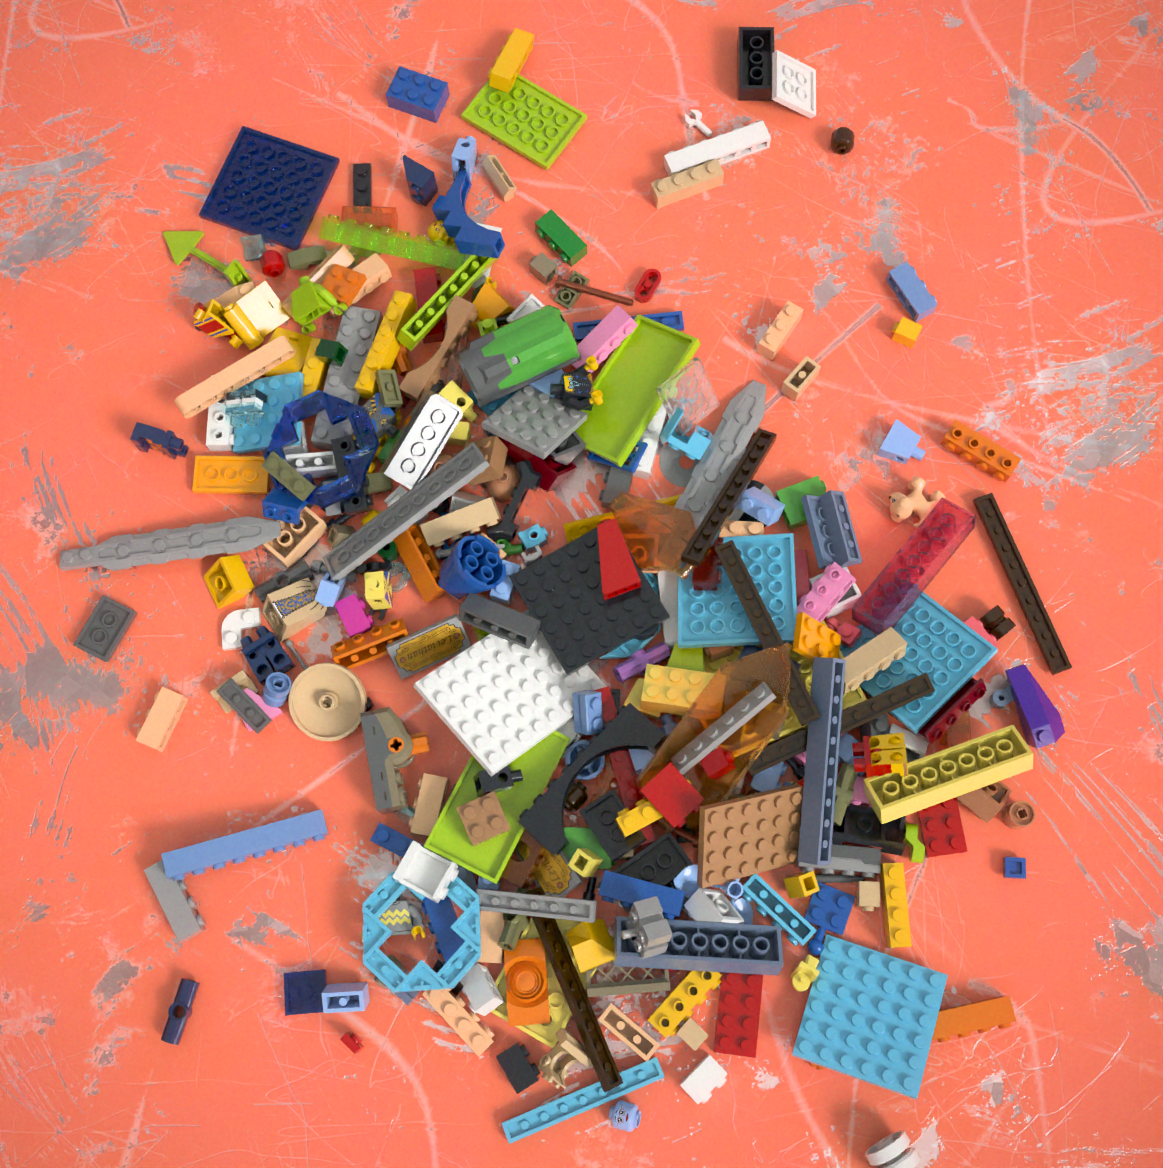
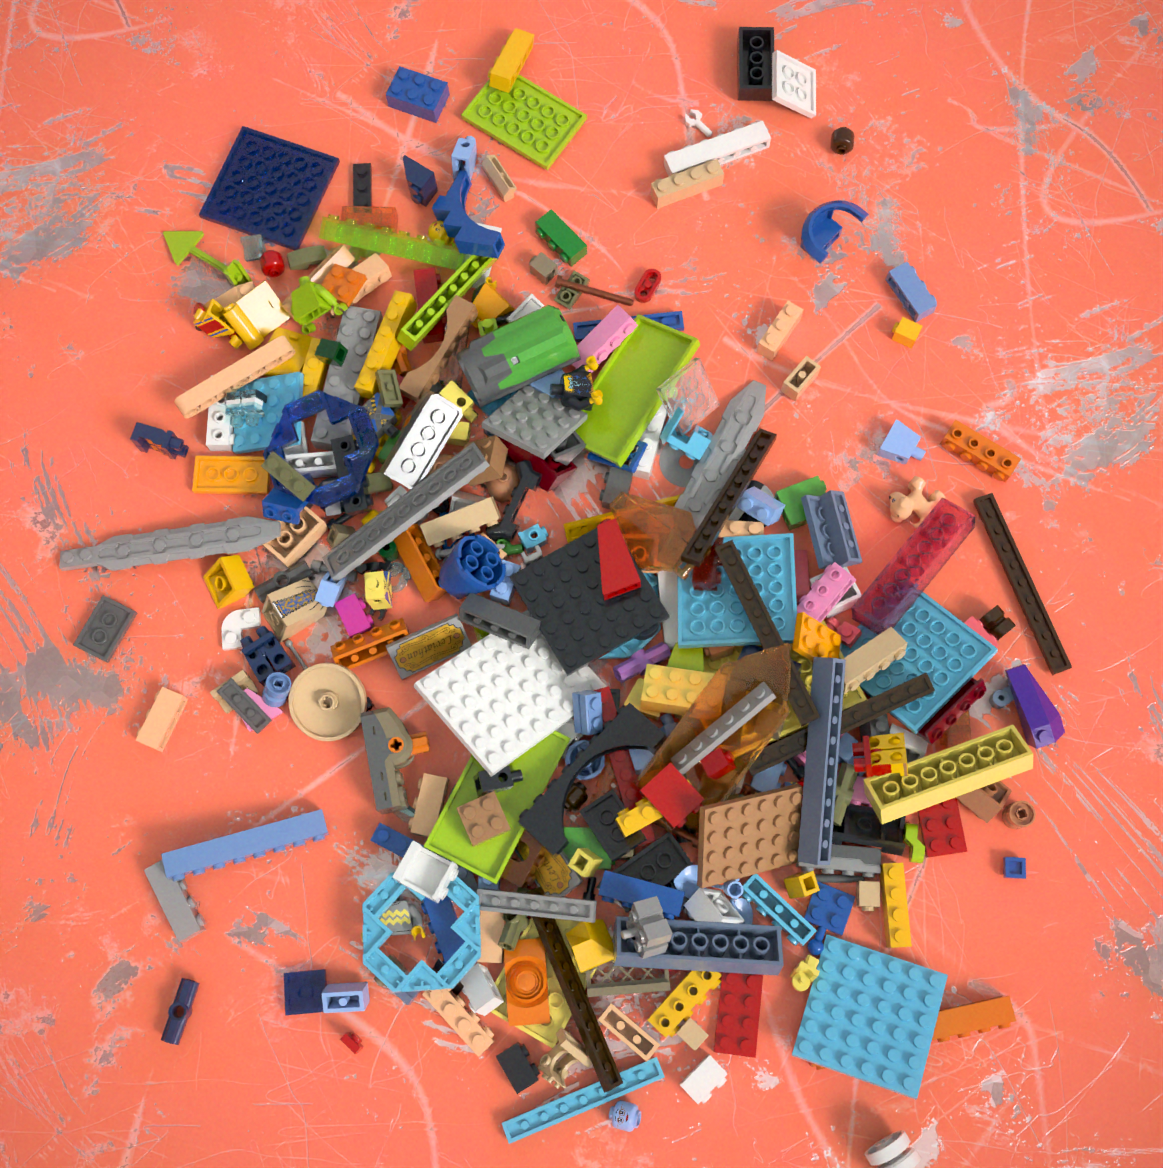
(822, 231): none -> blue piece

